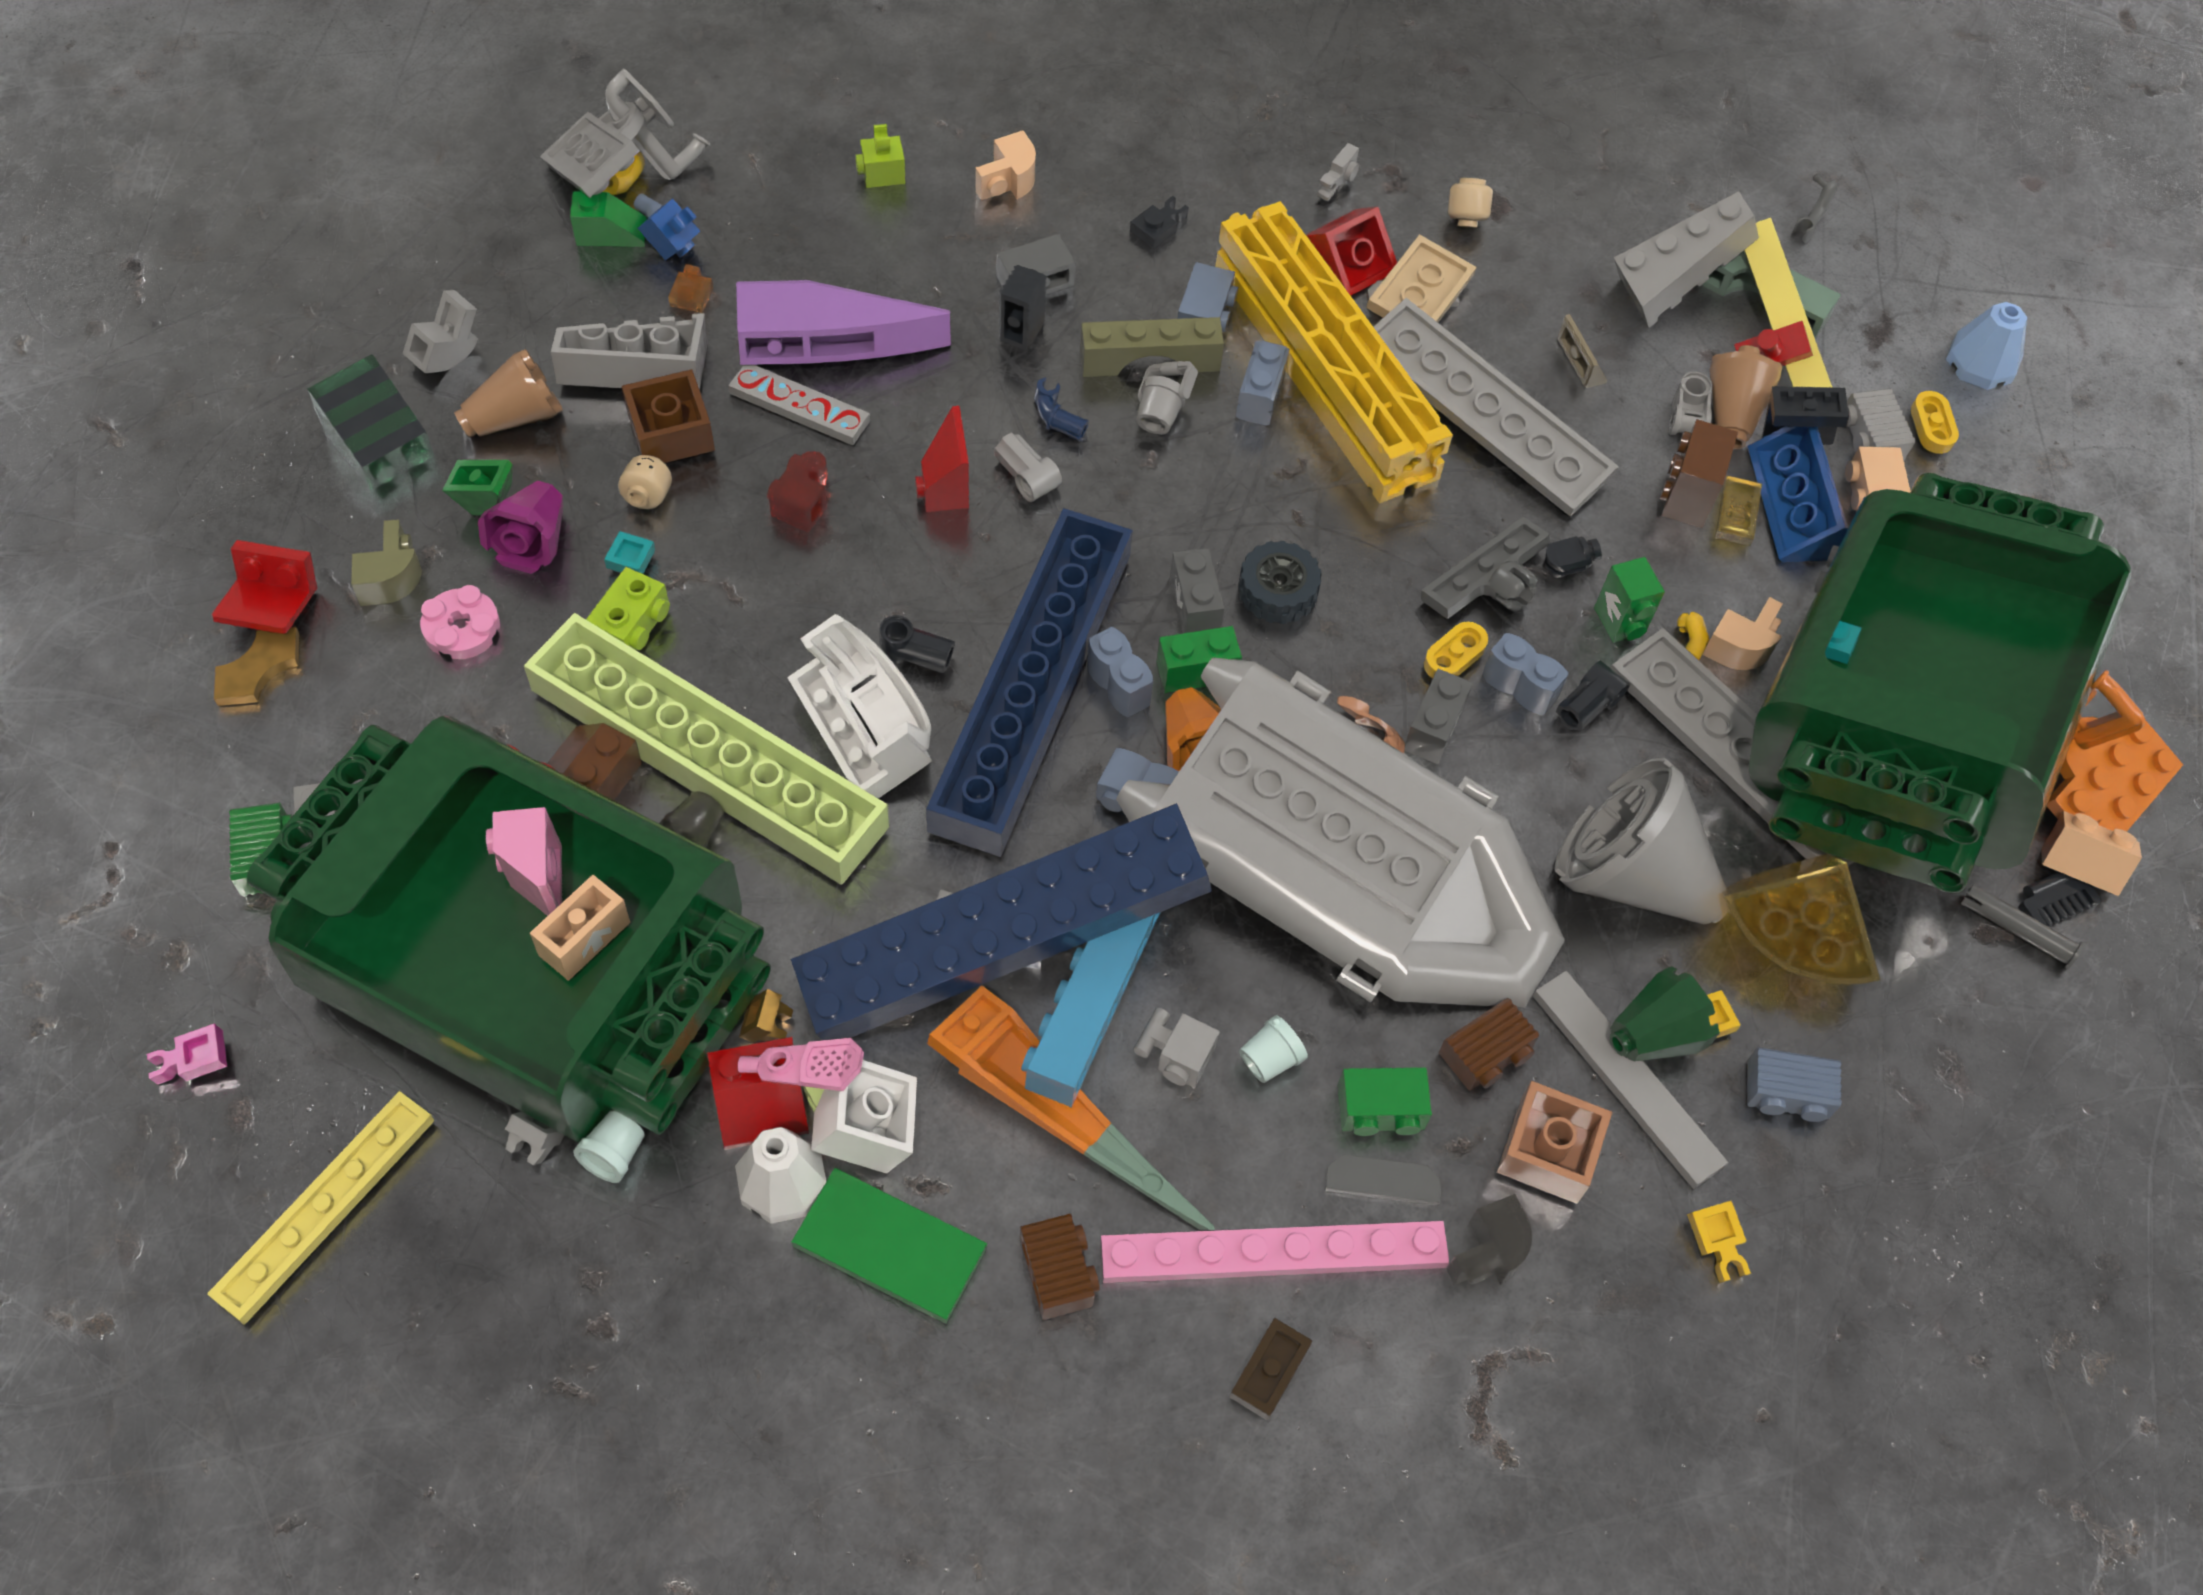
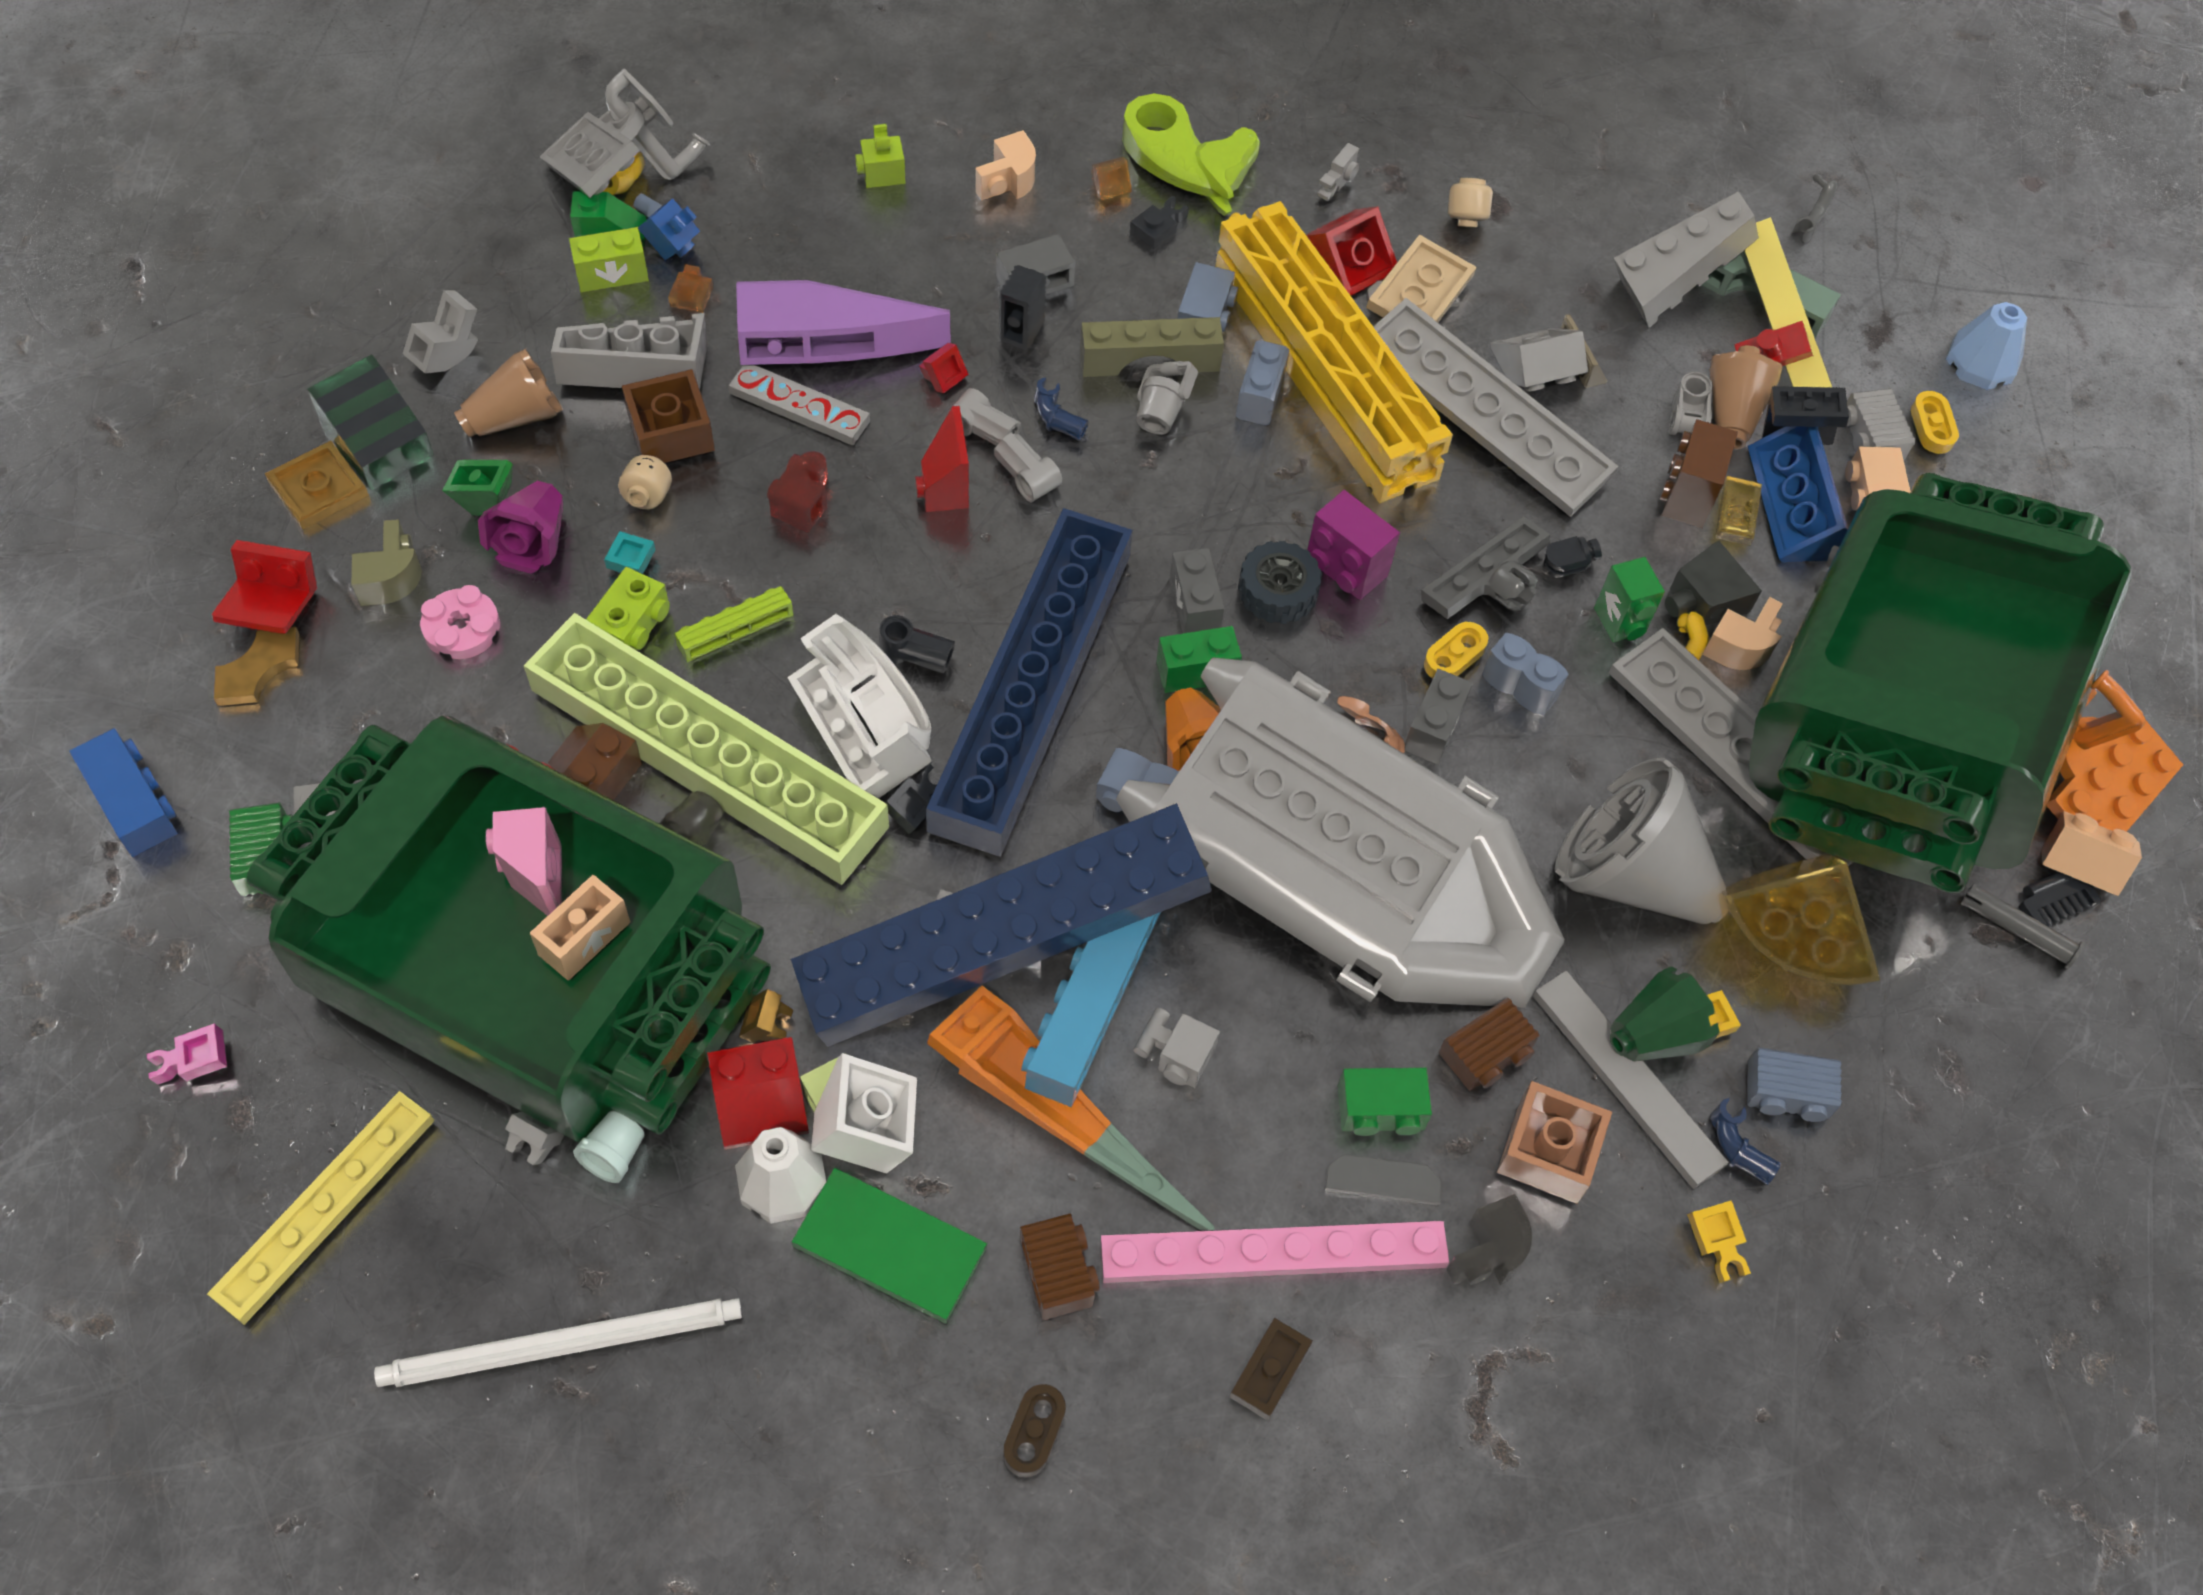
(125, 791): none -> blue brick
(316, 484): none -> pearl gold tile
(557, 1342): none -> white piece
(609, 259): none -> lime brick
(734, 623): none -> lime piece
(816, 1065): bright pink piece -> none
(910, 800): none -> black plate
(944, 368): none -> red tile
(983, 419): none -> light grey piece
(1033, 1431): none -> dark brown plate
(1111, 178): none -> clear orange tile
(1119, 672): sand blue brick -> none
(1177, 155): none -> lime animal
(1273, 1050): light aqua piece -> none
(1352, 544): none -> magenta brick
(1542, 357): none -> light grey slope
(1597, 690): black piece -> none
(1711, 586): none -> pearl dark grey torso
(1738, 1149): none -> dark blue piece
(1843, 642): teal plate -> none

